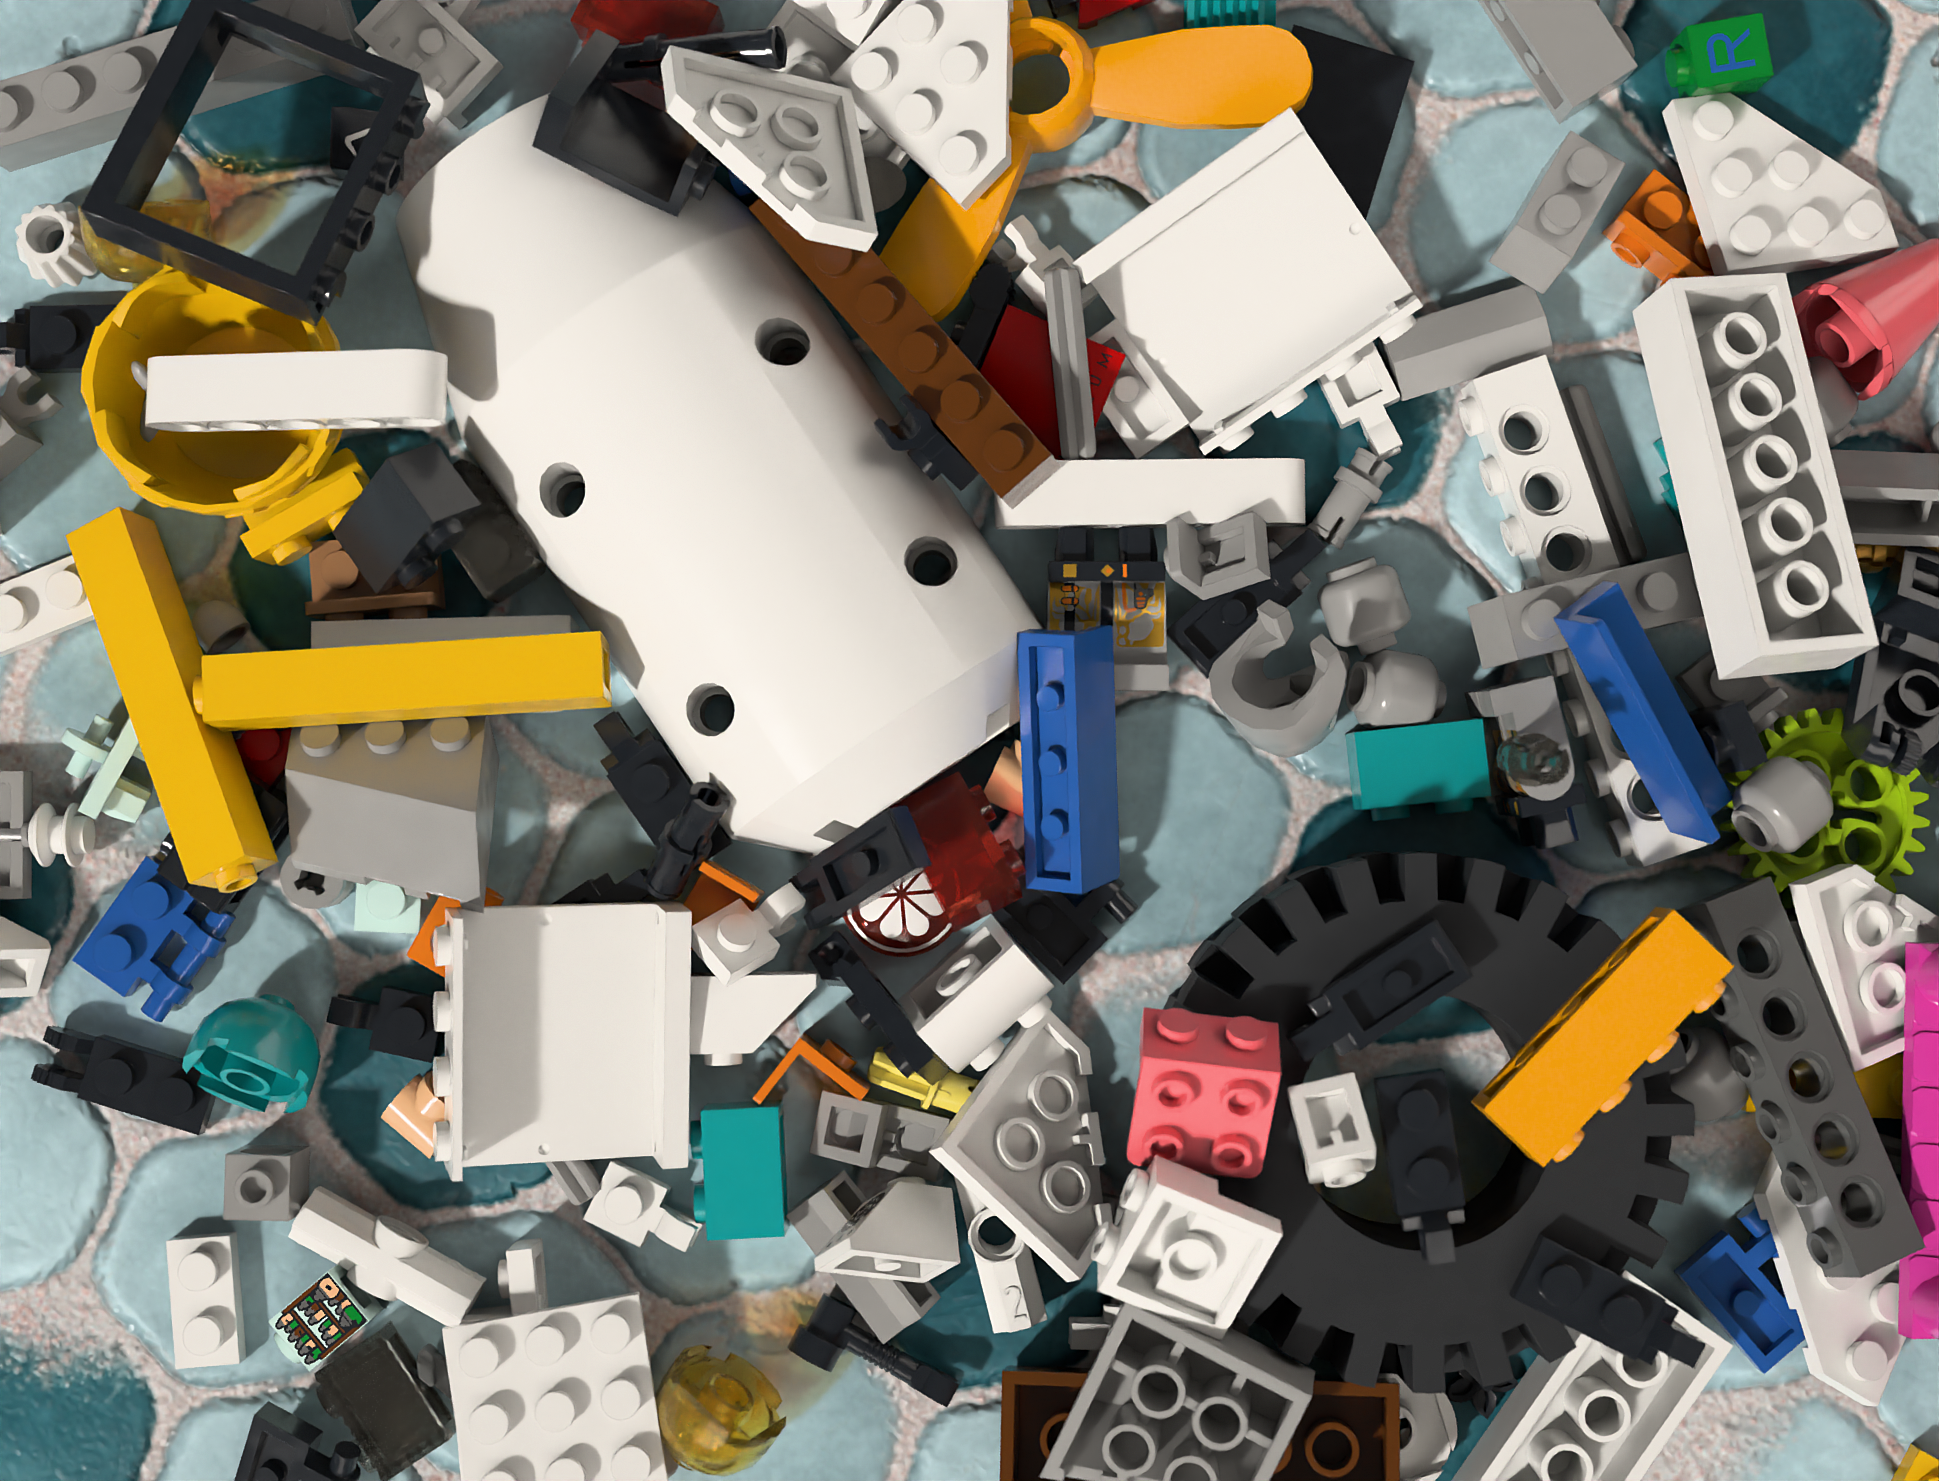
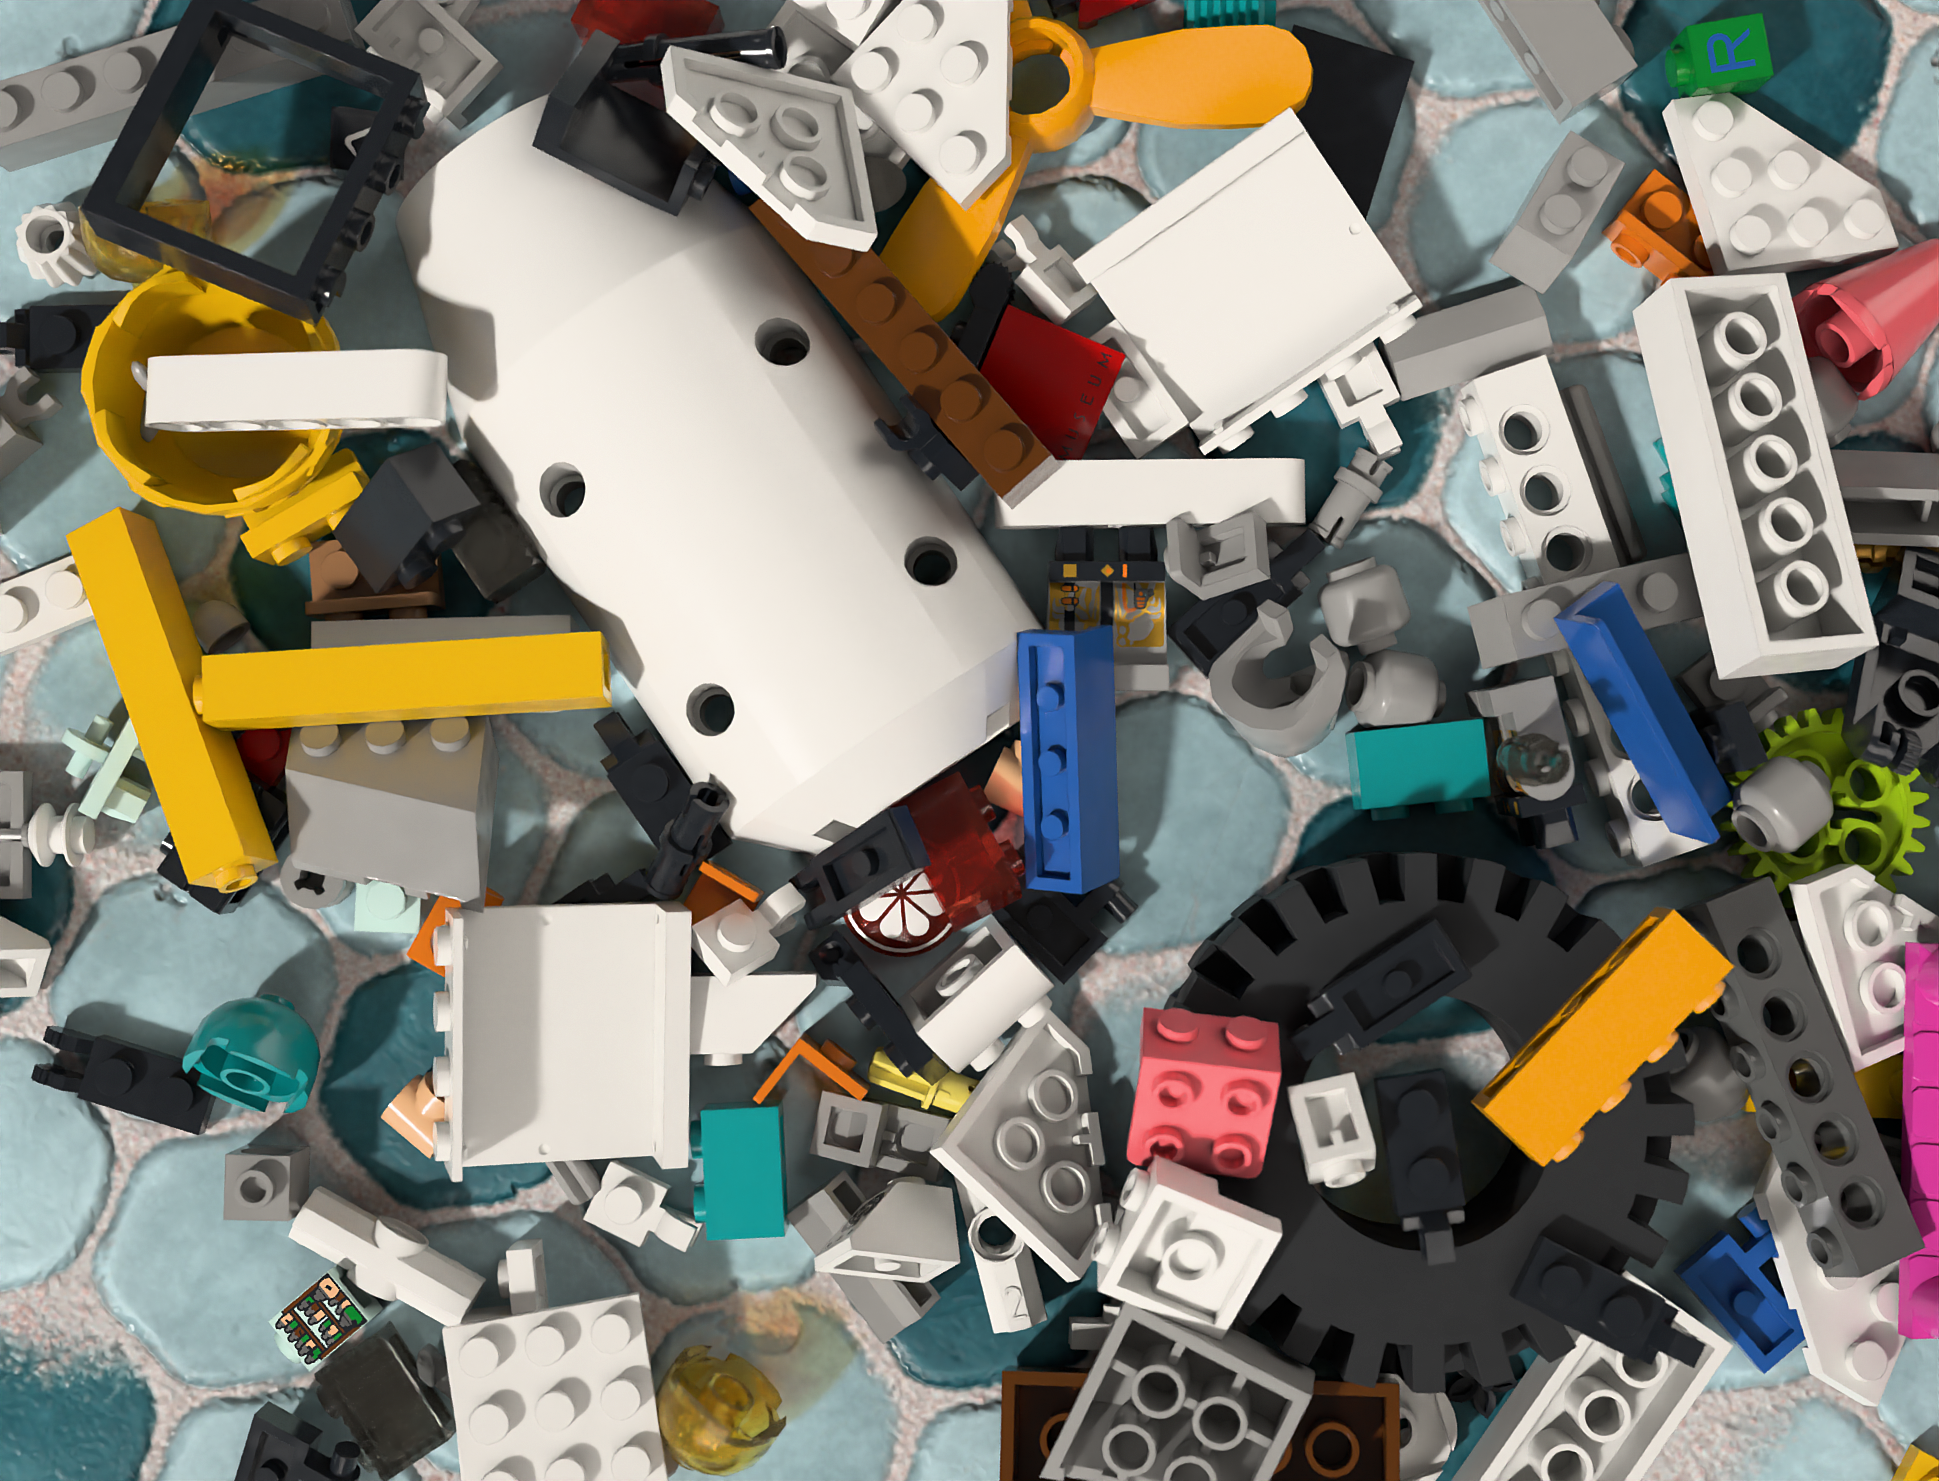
(137, 931): blue plate -> none
(206, 1300): white plate -> none
(399, 1021): black plate -> none
(831, 1332): black brick -> none
(1070, 363): light grey axle -> none

